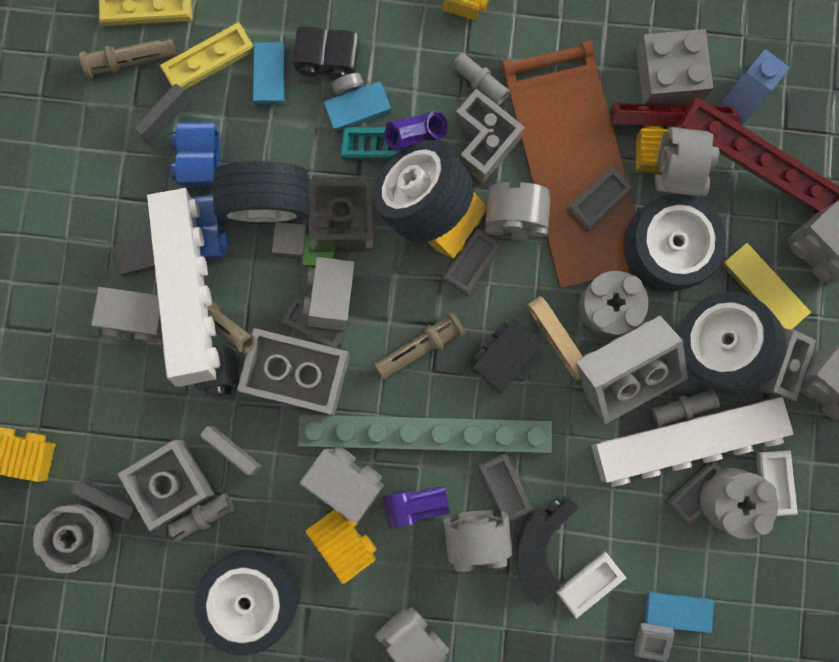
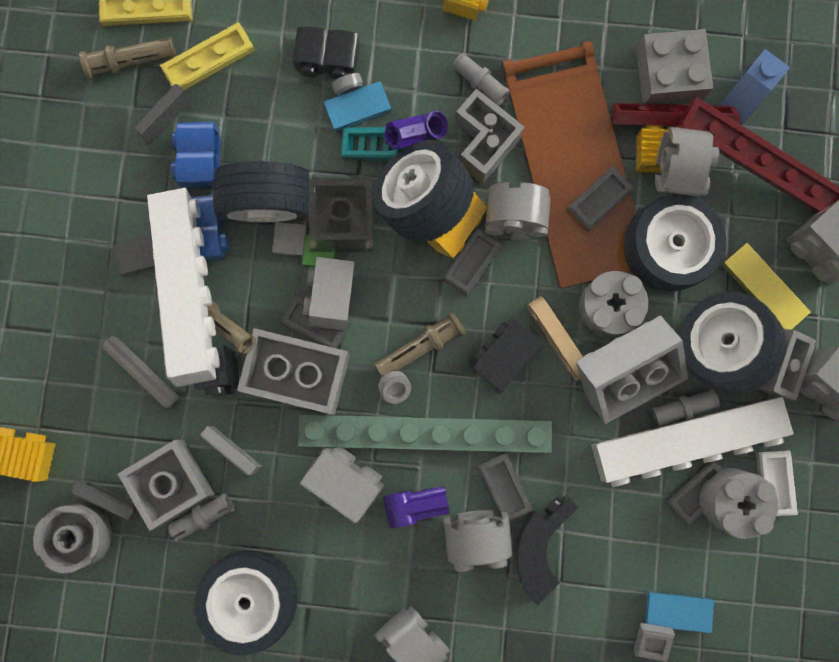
(128, 315): light grey brick -> none
(140, 372): none -> light grey axle
(269, 73): dark azure tile -> none
(342, 545): yellow brick -> none
(394, 387): none -> light grey tile
(590, 584): white tile -> none

